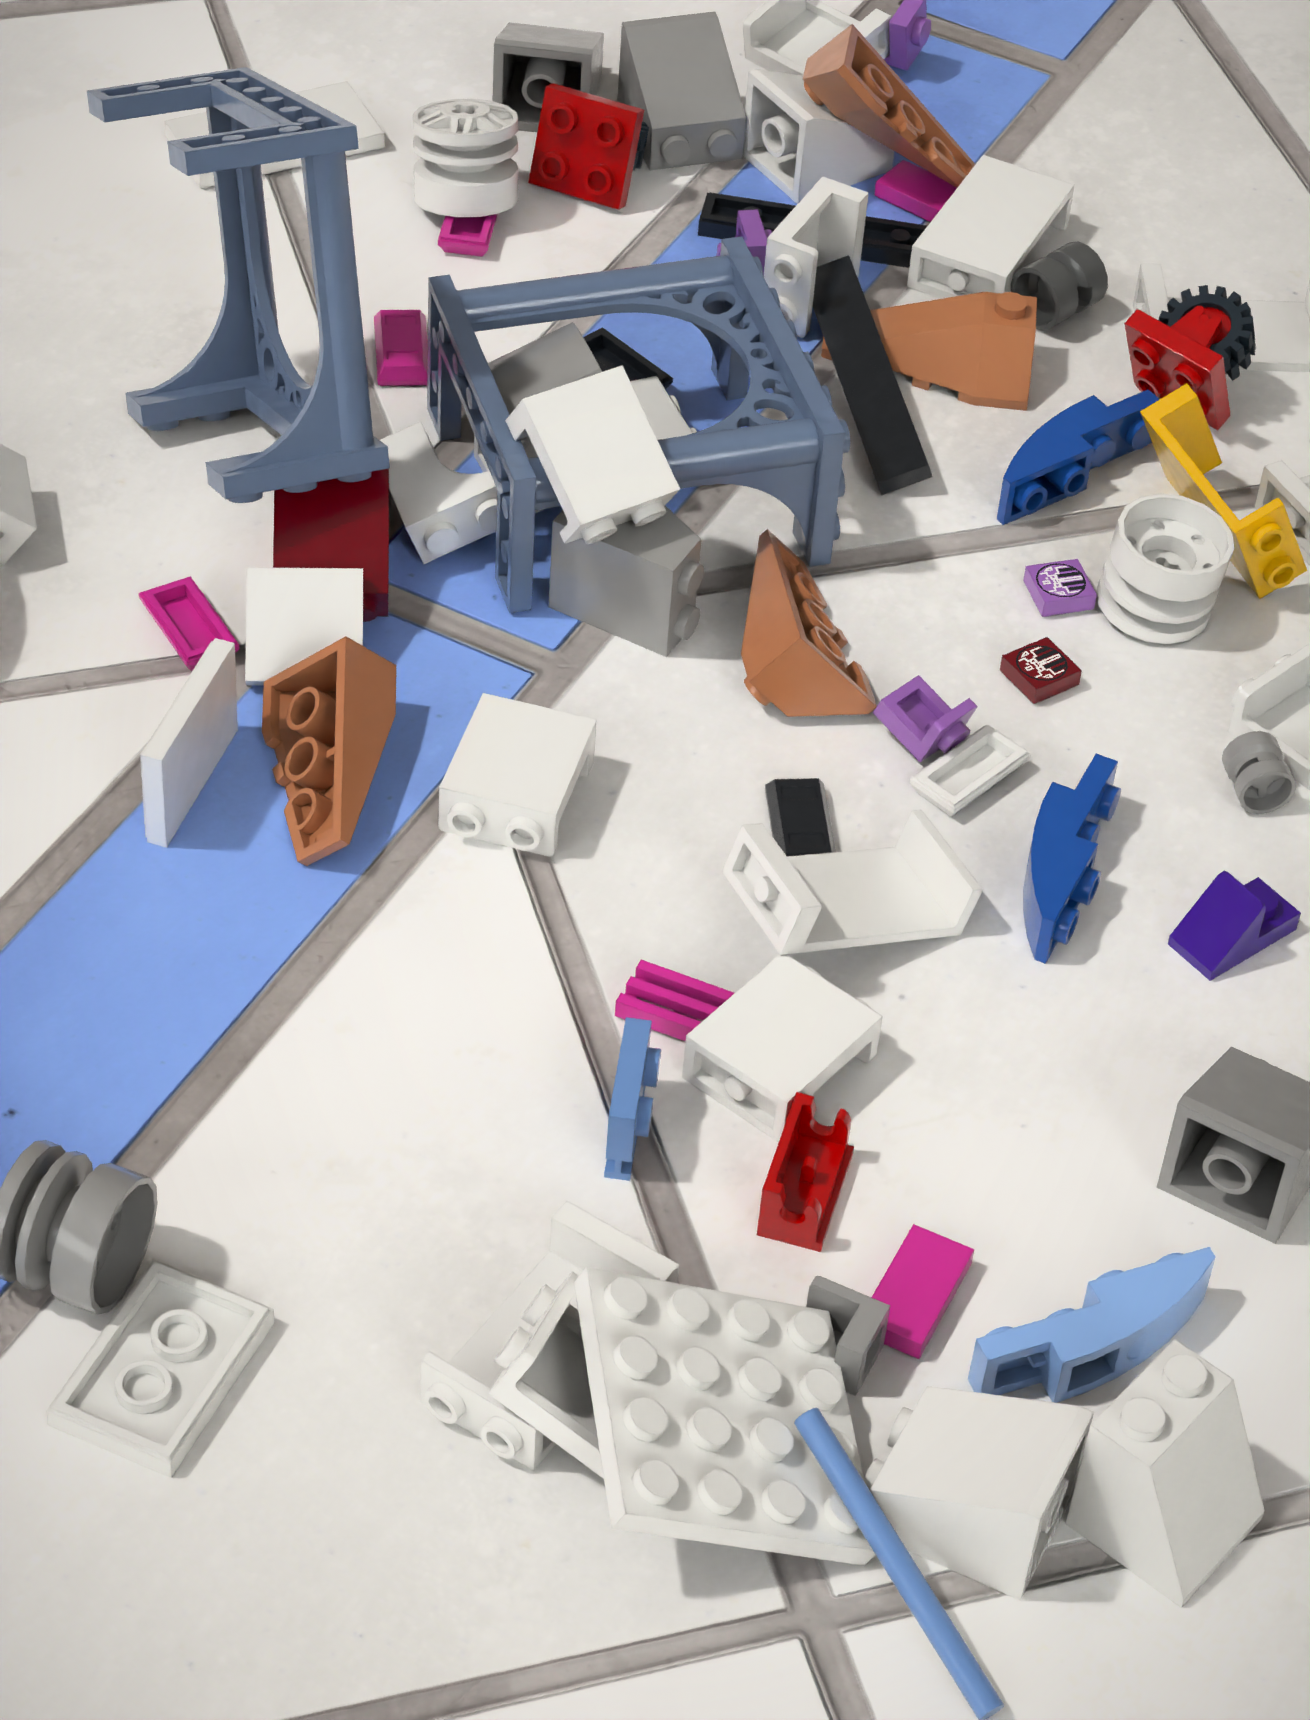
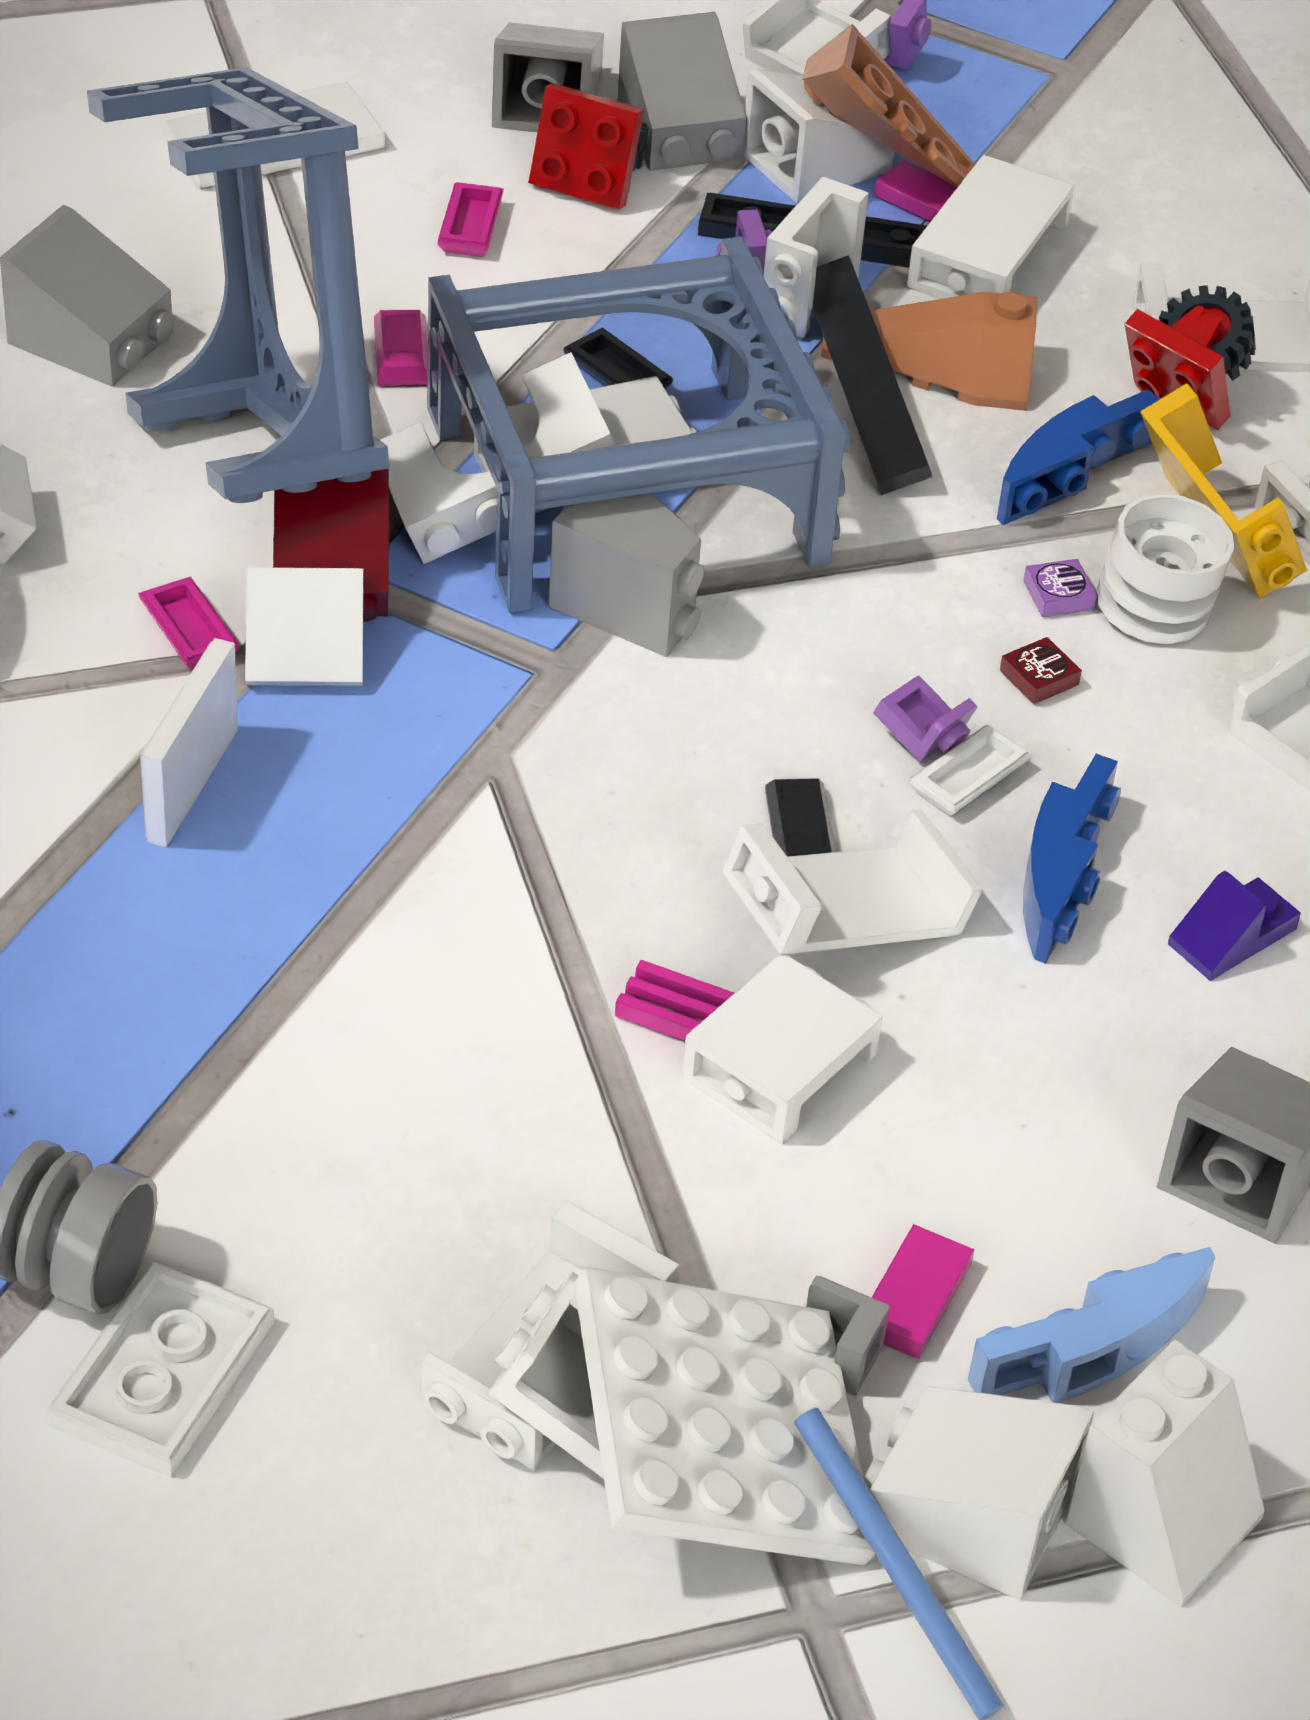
(82, 299): none -> light grey slope
(328, 735): nougat wedge -> none
(465, 157): white wheel -> none
(515, 774): white panel -> none
(543, 365): light grey slope -> none
(597, 454): white panel -> none
(629, 1109): medium blue plate -> none
(792, 644): nougat wedge -> none
(805, 1177): red hinge -> none
(1063, 283): dark grey wheel -> none
(1259, 772): light grey wheel -> none

